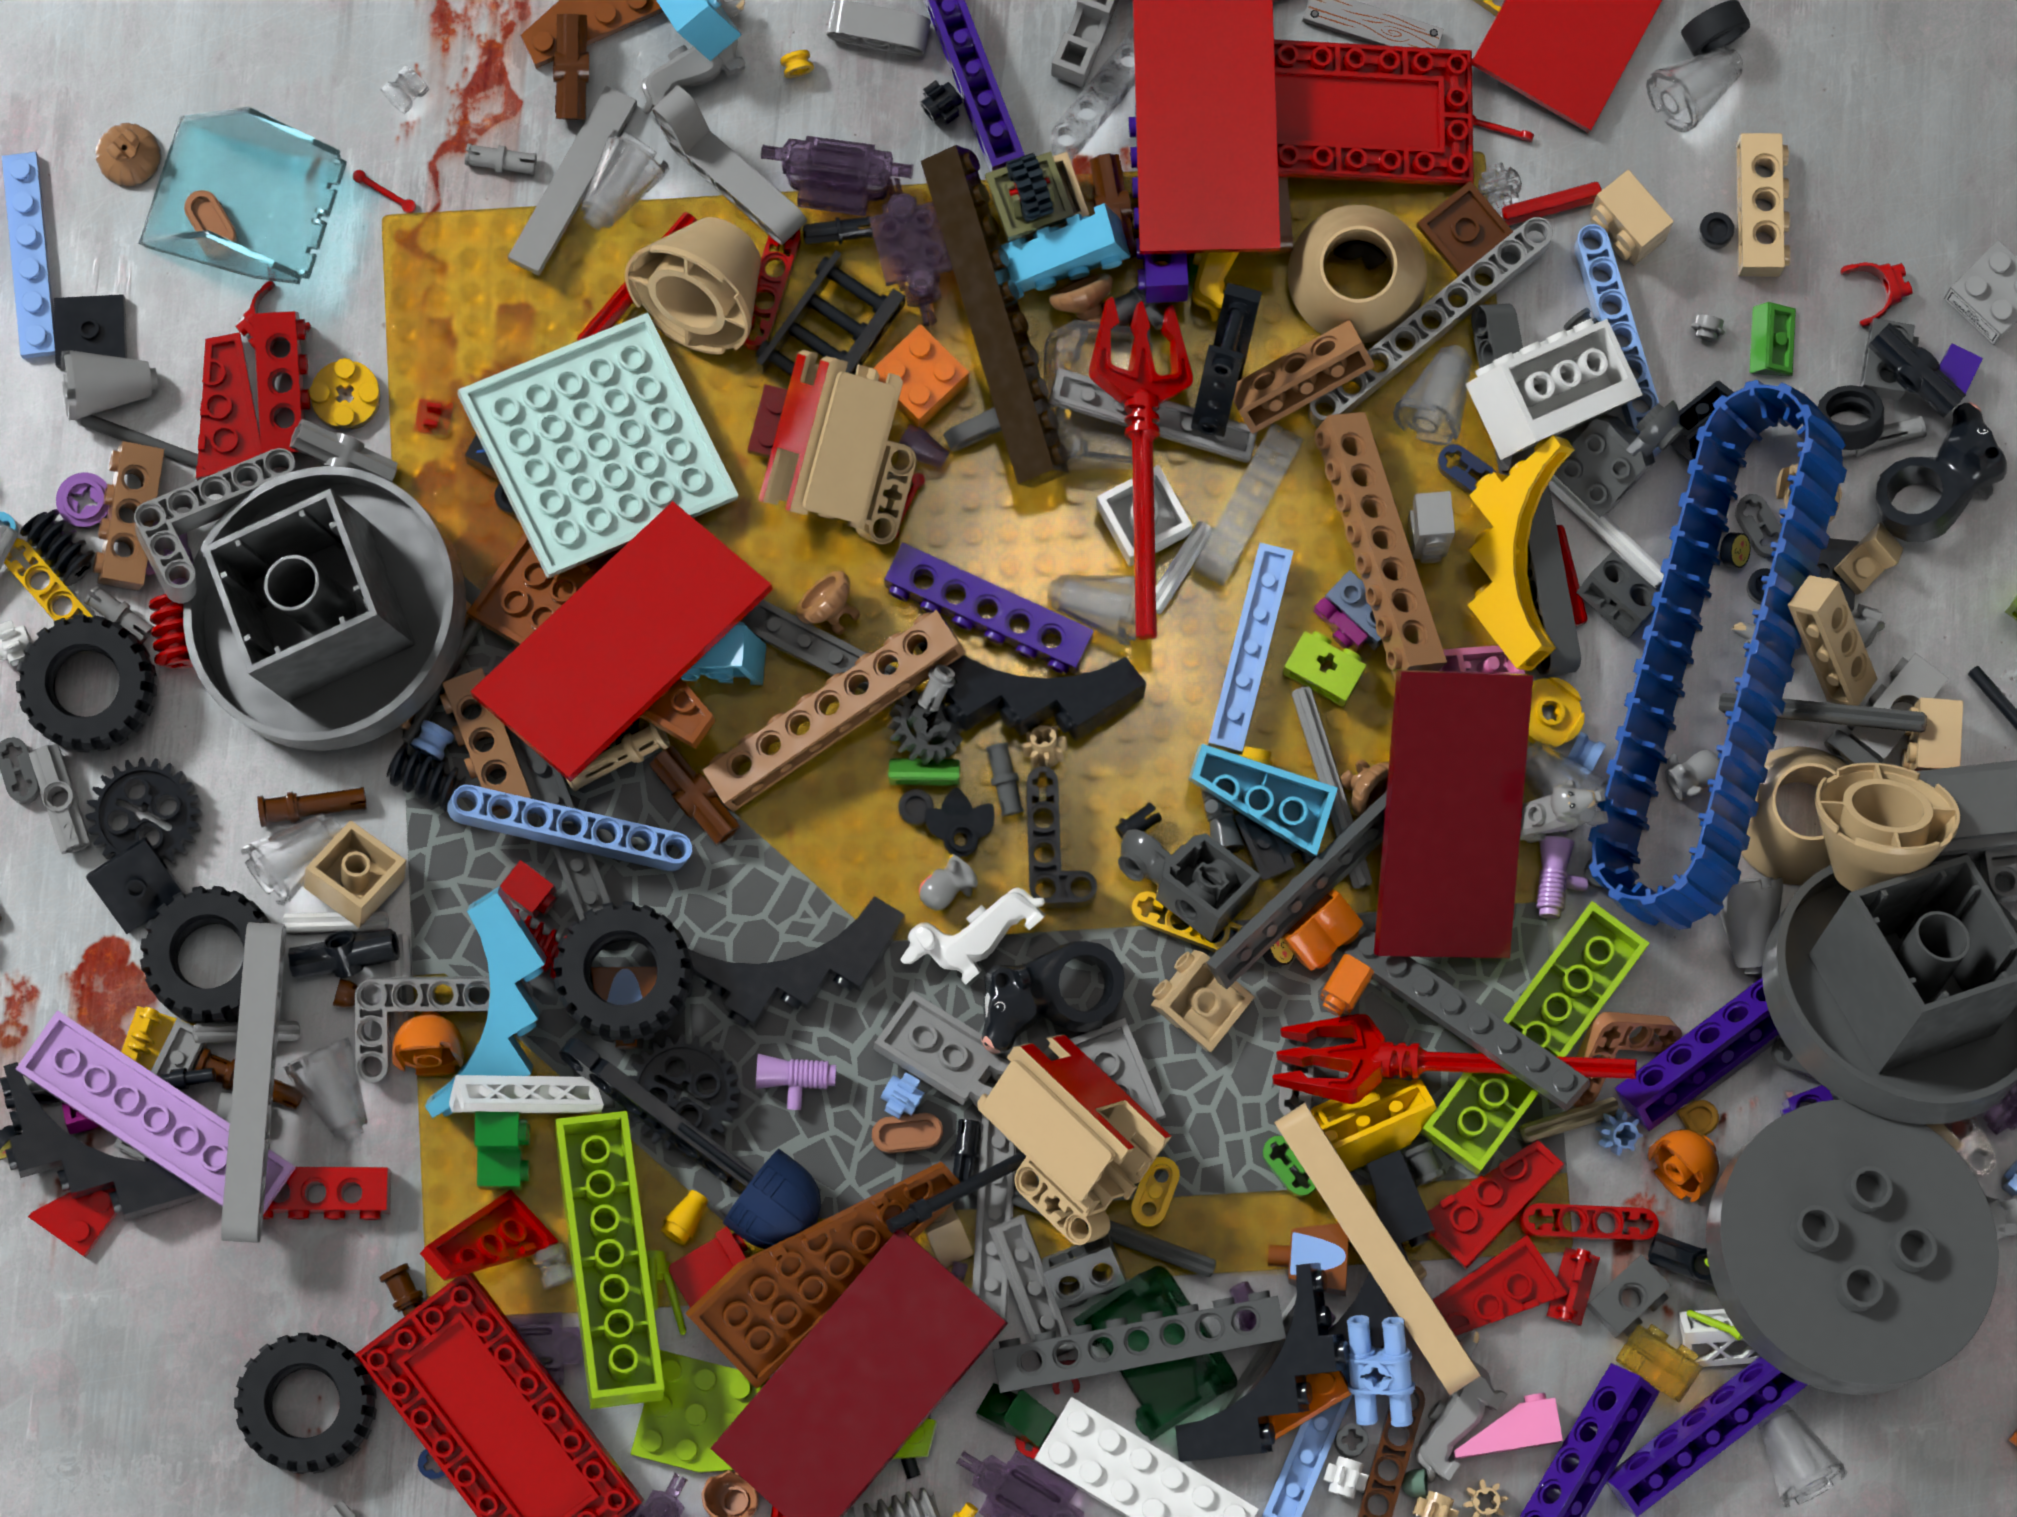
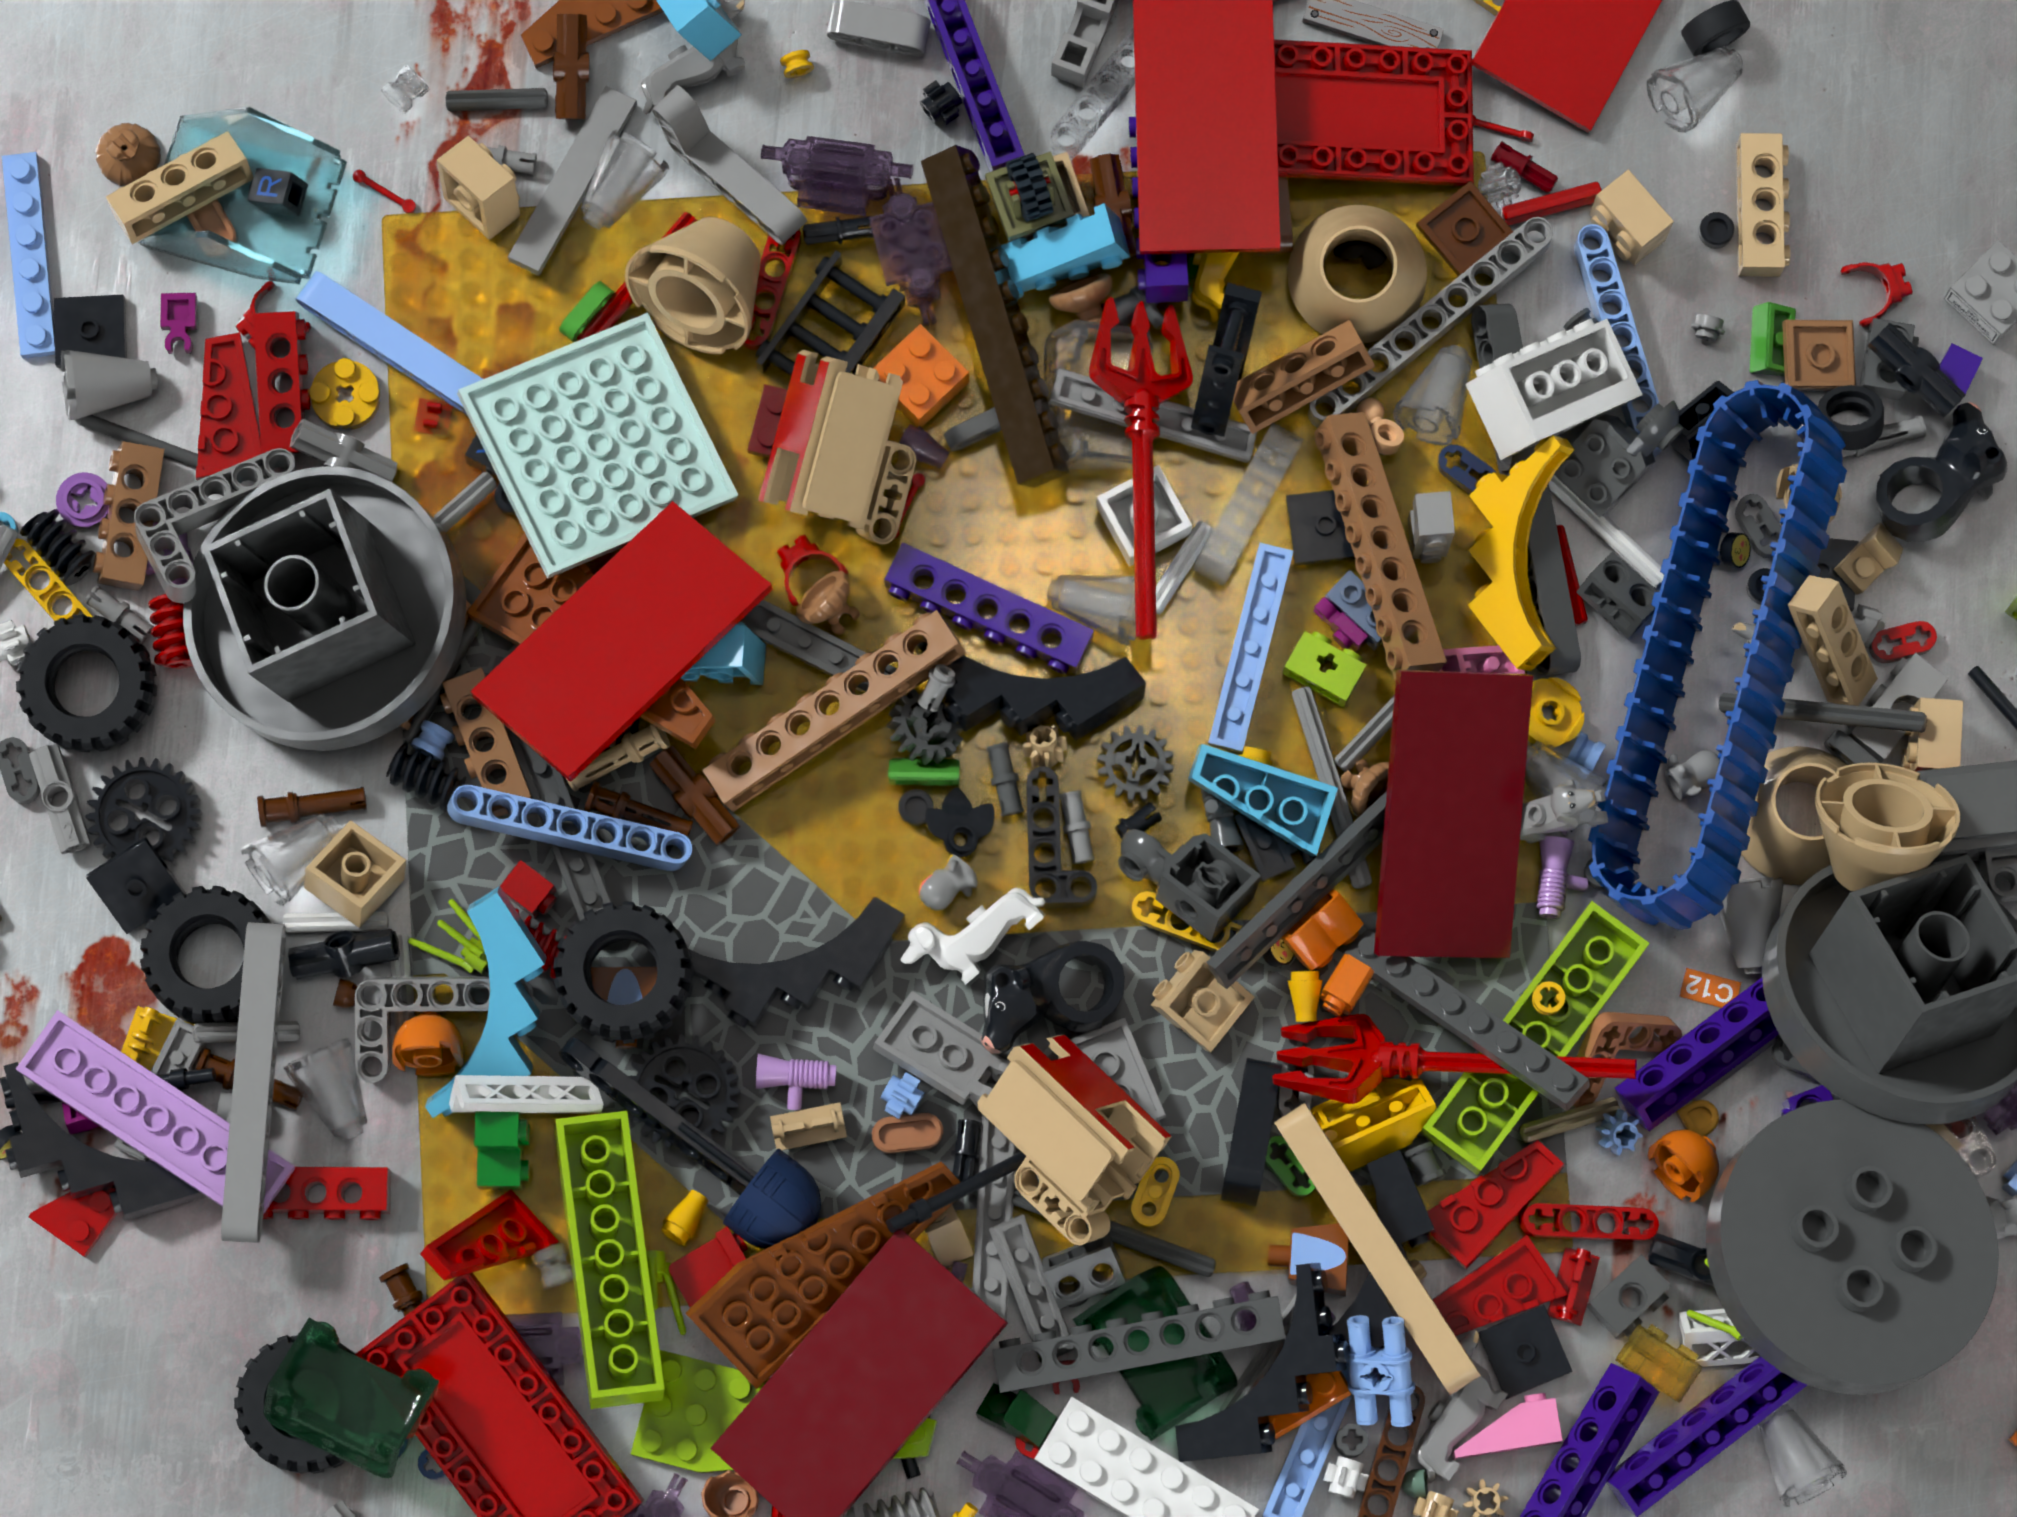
(178, 315): none -> magenta plate
(180, 187): none -> tan brick
(277, 192): none -> black brick
(347, 1401): none -> clear green windscreen
(386, 338): none -> light blue beam
(466, 500): none -> light grey axle
(473, 948): none -> lime plant
(479, 187): none -> tan brick
(496, 99): none -> dark grey axle
(585, 310): none -> bright green beam
(623, 802): none -> reddish brown pin
(798, 554): none -> red helmet
(808, 1126): none -> tan hinge
(1076, 827): none -> light grey pin
(1149, 766): none -> dark grey gear
(1251, 1133): none -> black beam
(1305, 994): none -> yellow cone
(1316, 529): none -> black plate
(1366, 738): none -> light grey axle
(1386, 433): none -> light nougat plate
(1525, 167): none -> dark red axle
(1525, 1351): none -> black plate
(1559, 999): none -> yellow bush
(1708, 988): none -> orange sticker
(1818, 354): none -> medium nougat plate
(1901, 633): none -> red beam

